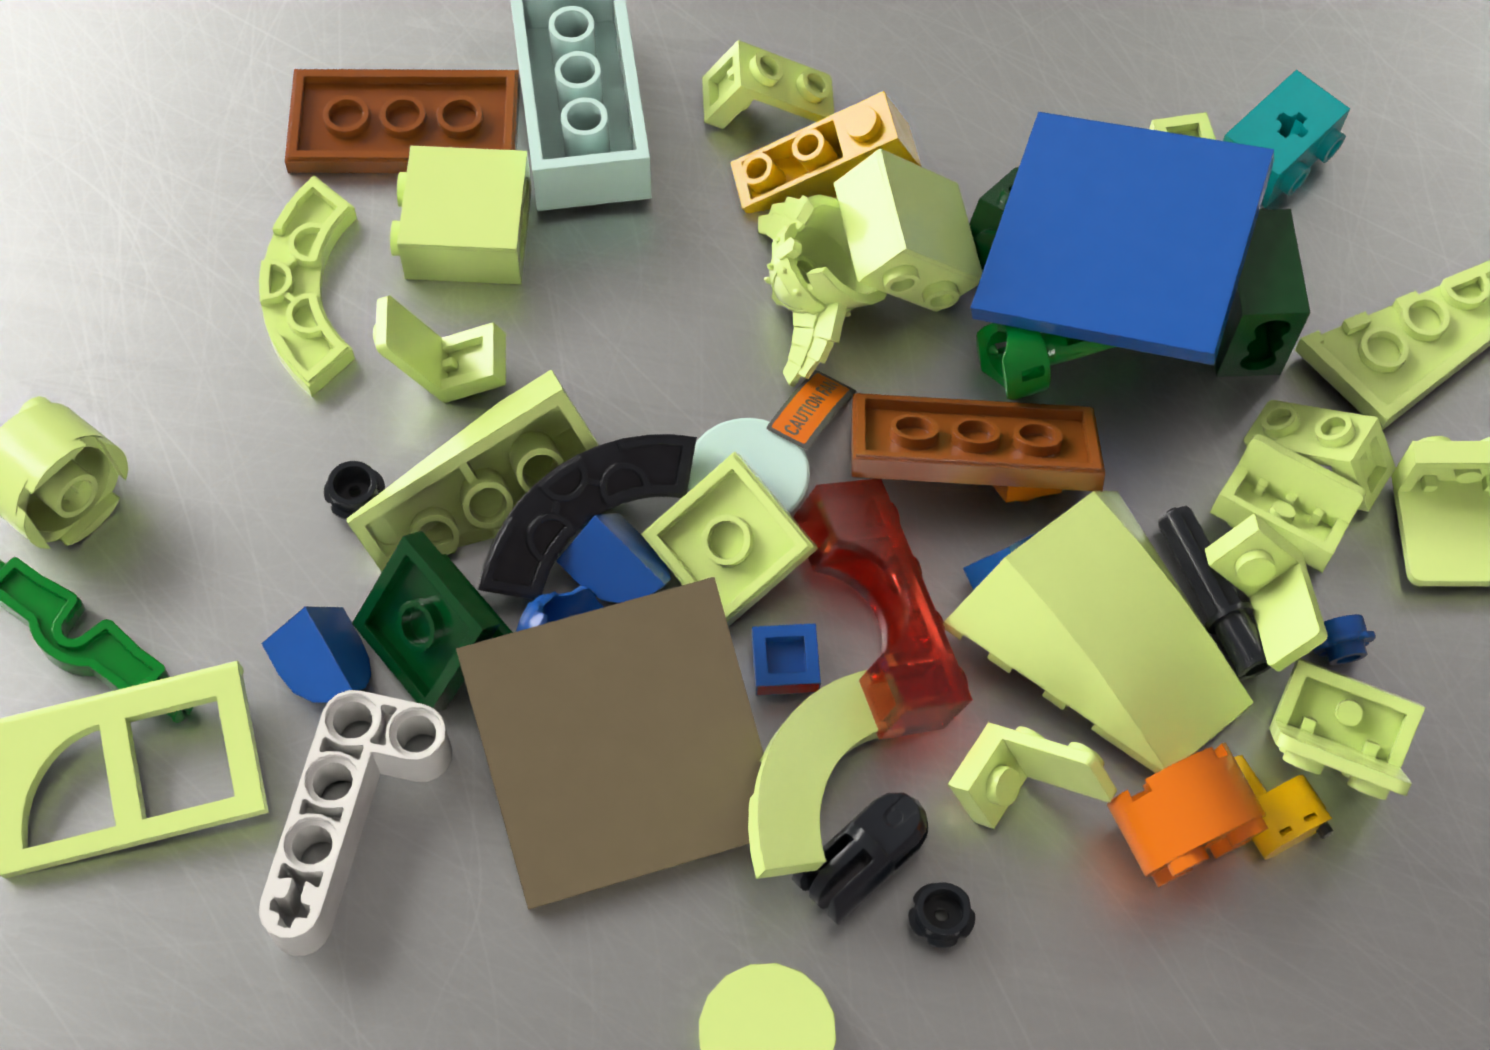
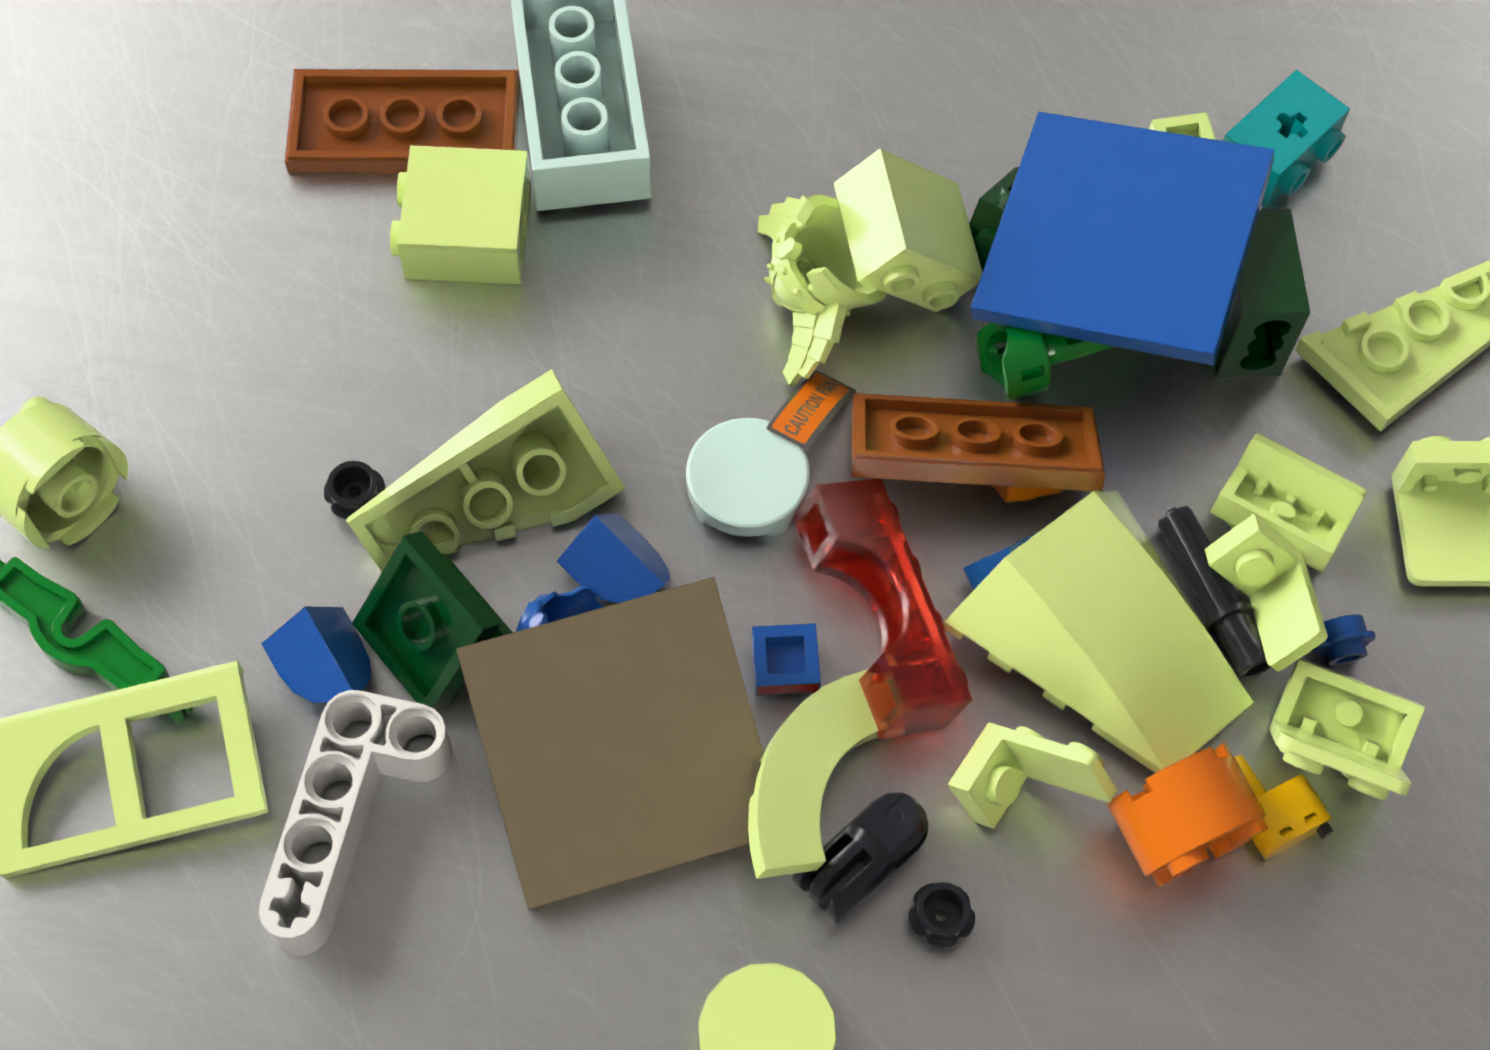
(293, 285): yellowish green tile -> none
(446, 365): yellowish green bracket -> none
(572, 496): black tile -> none
(730, 532): yellowish green tile -> none
(756, 74): yellowish green bracket -> none
(821, 154): yellow slope -> none
(1333, 438): yellowish green bracket -> none

